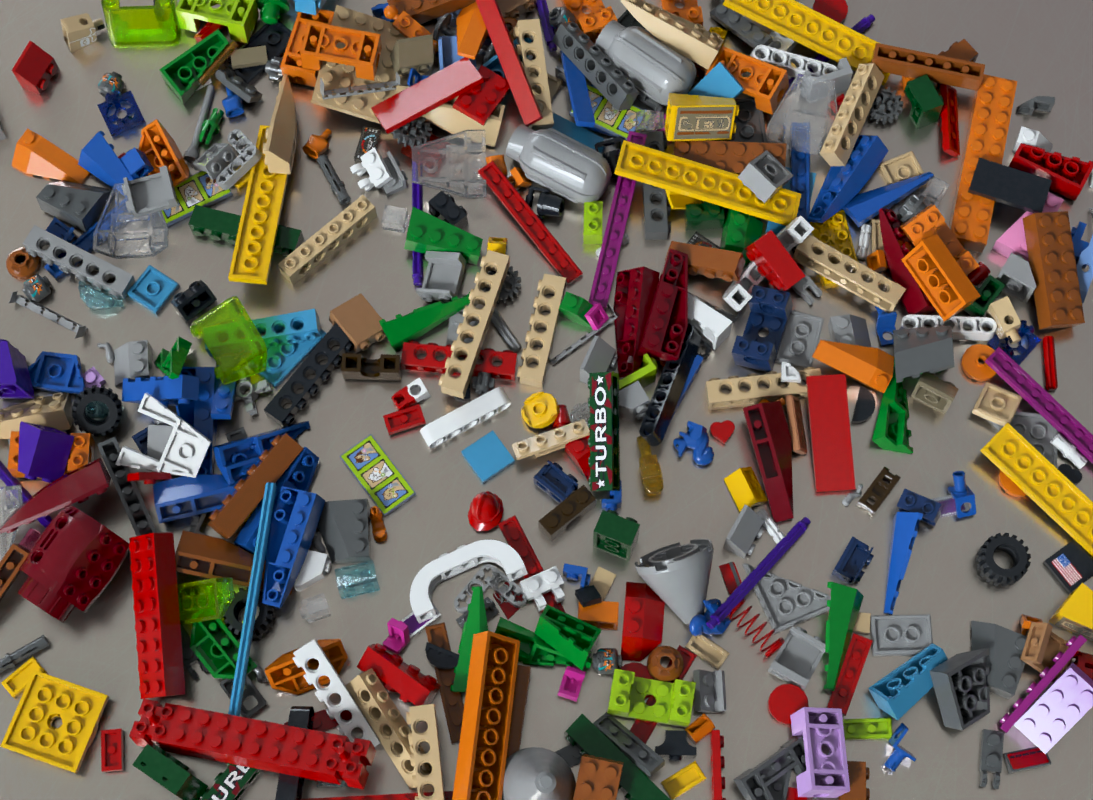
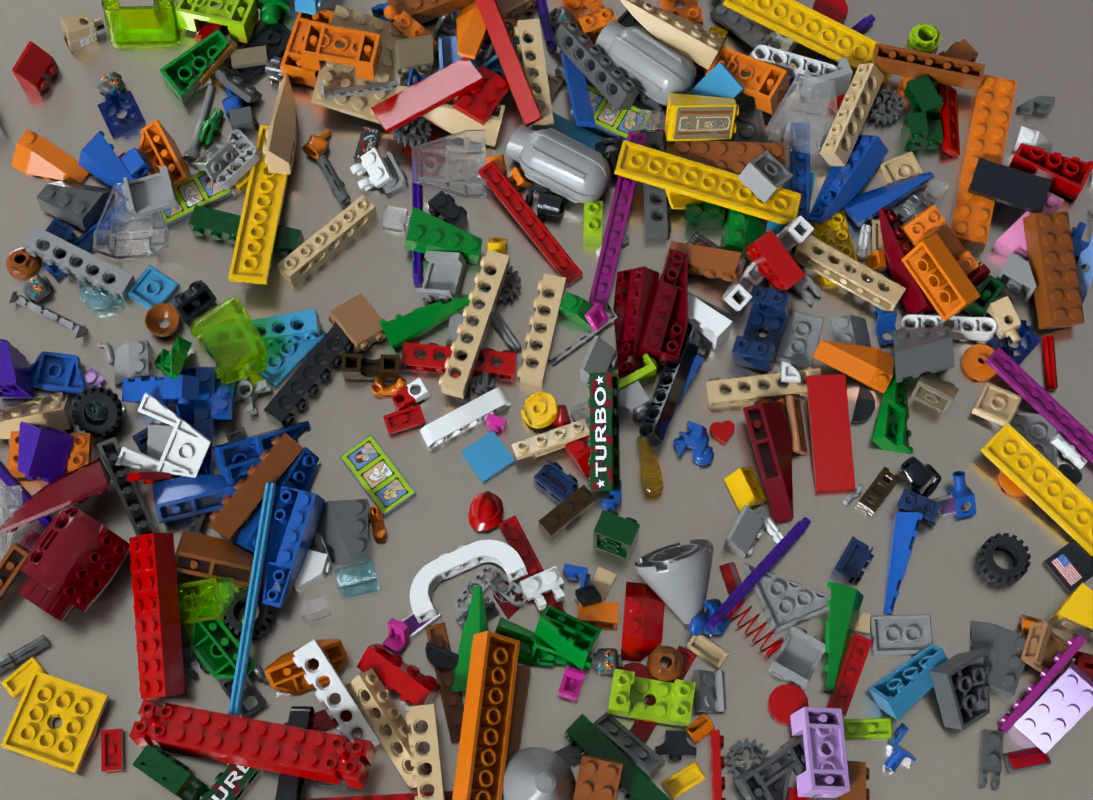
(157, 314): none -> dark orange piece
(243, 119): none -> dark grey brick
(381, 388): none -> orange piece
(496, 423): none -> dark pink plate
(738, 752): none -> dark grey gear
(919, 475): none -> black piece
(921, 133): none -> dark green brick
(924, 38): none -> lime piece

